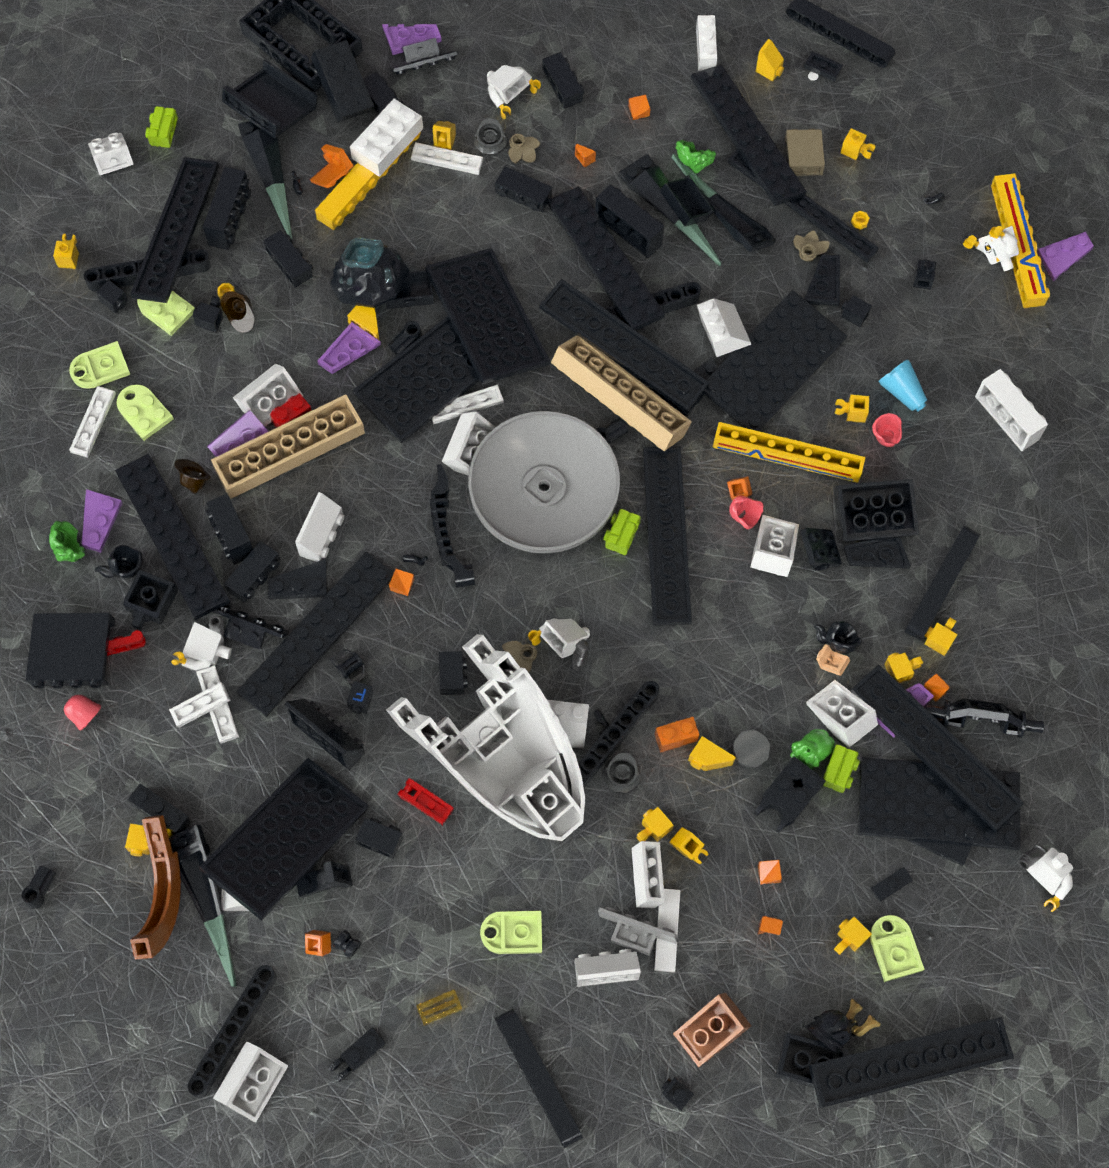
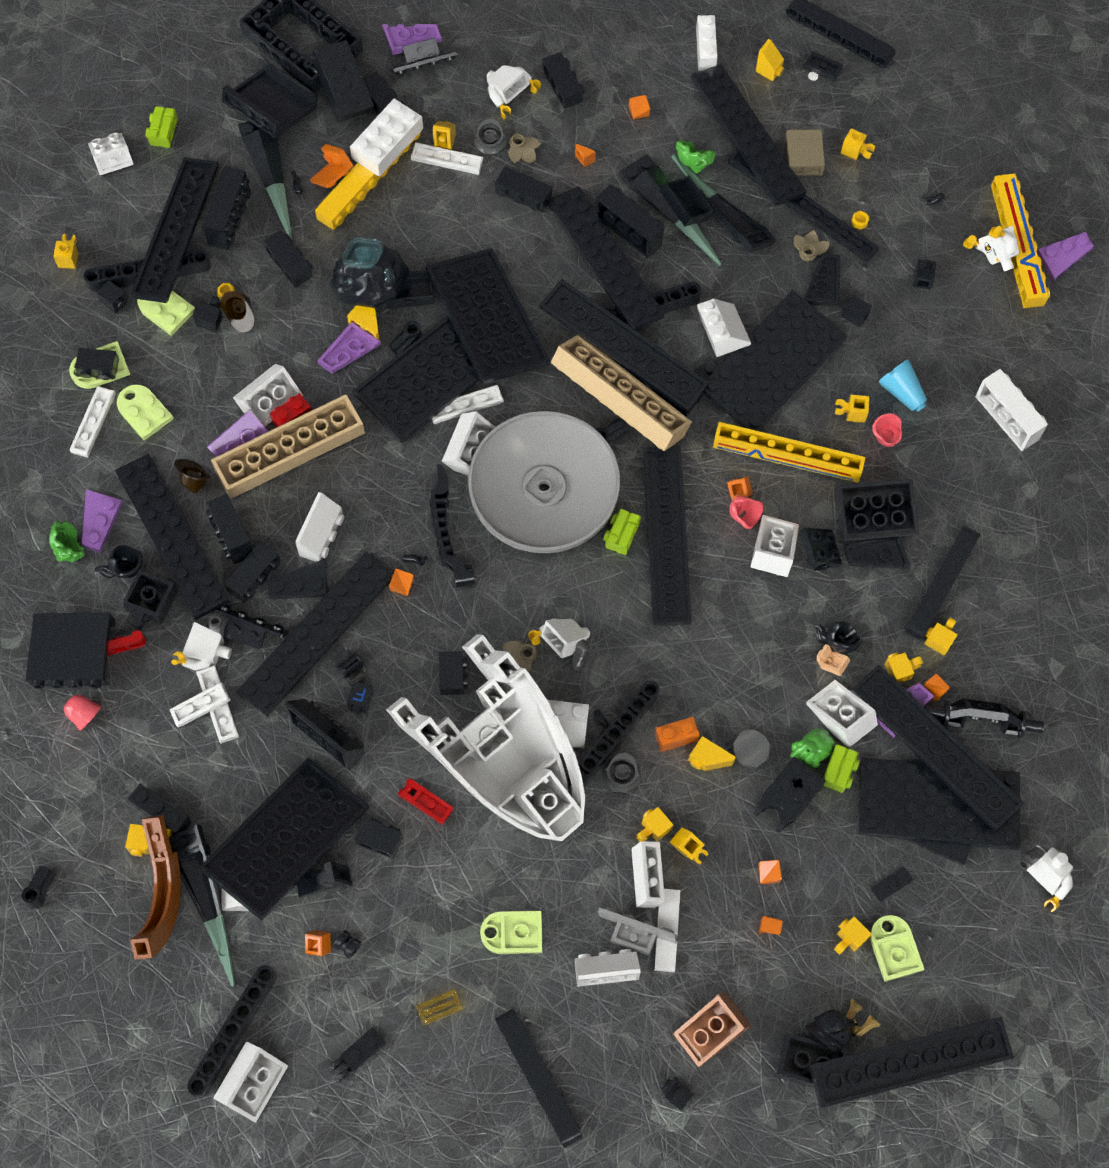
(97, 363): none -> black brick

